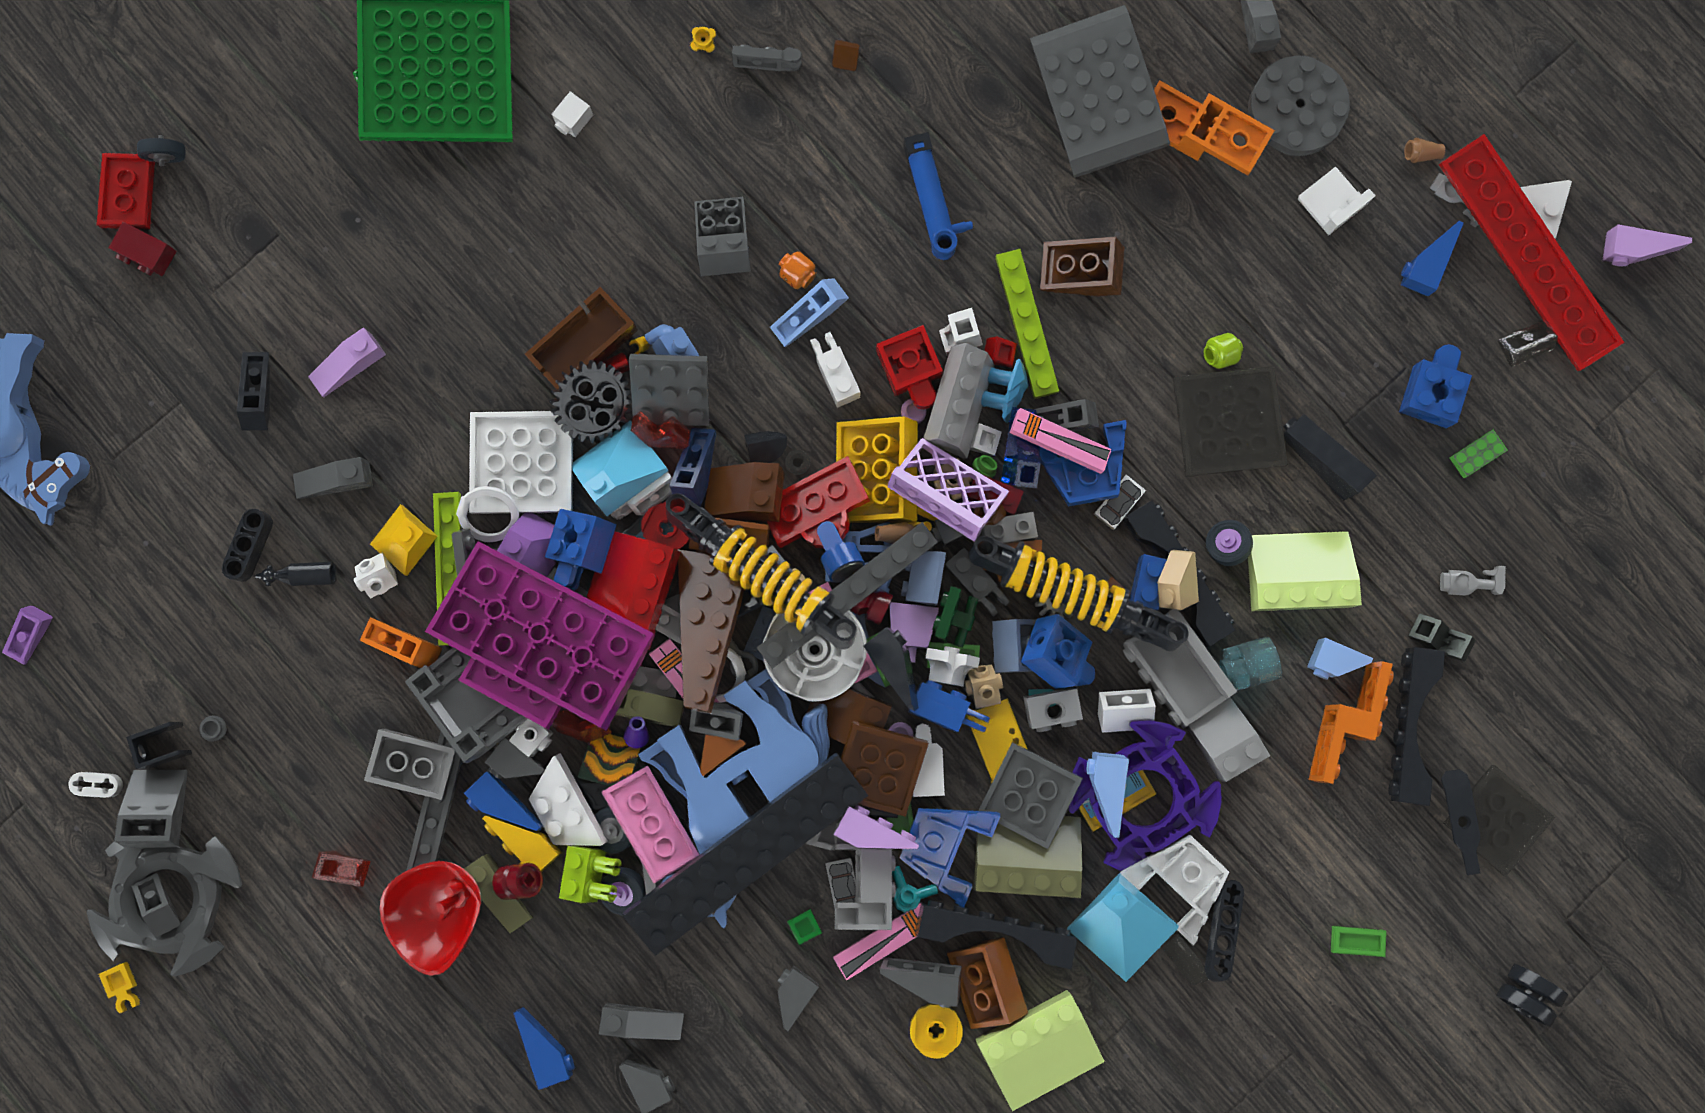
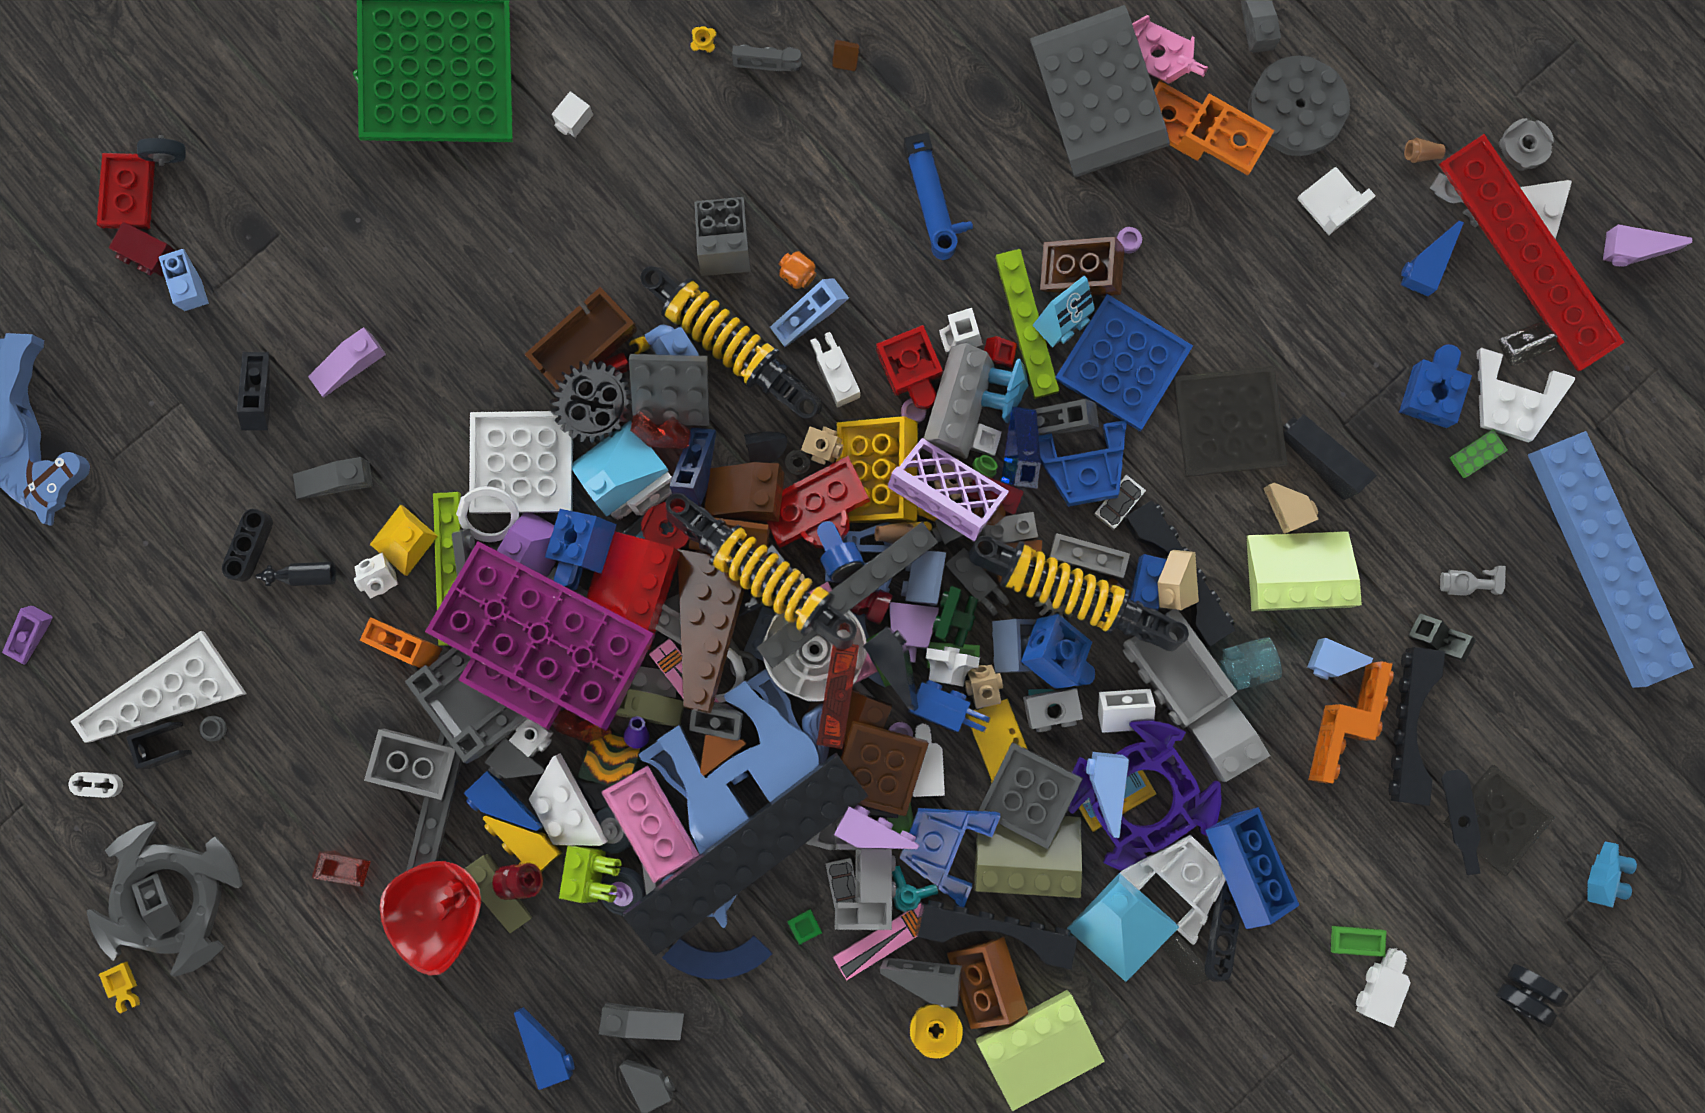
(152, 809): dark grey slope -> none
(174, 685): none -> white wing
(183, 280): none -> light blue slope
(717, 964): none -> dark blue tile
(728, 340): none -> piece
(794, 994): dark grey slope -> none
(814, 445): none -> tan brick
(837, 697): none -> clear red tile
(1060, 441): bright pink tile -> none
(1066, 313): none -> medium azure slope
(1089, 556): none -> light grey plate
(1123, 362): none -> blue plate
(1130, 239): none -> lavender tile
(1177, 49): none -> bright pink plate
(1223, 350): lime head -> none
(1229, 542): black wheel -> none
(1252, 868): none -> blue brick
(1290, 507): none -> tan slope
(1385, 988): none -> white hinge
(1515, 409): none -> white wing
(1522, 157): none -> light grey plate
(1605, 876): none -> dark azure connector
(1610, 561): none -> medium blue brick

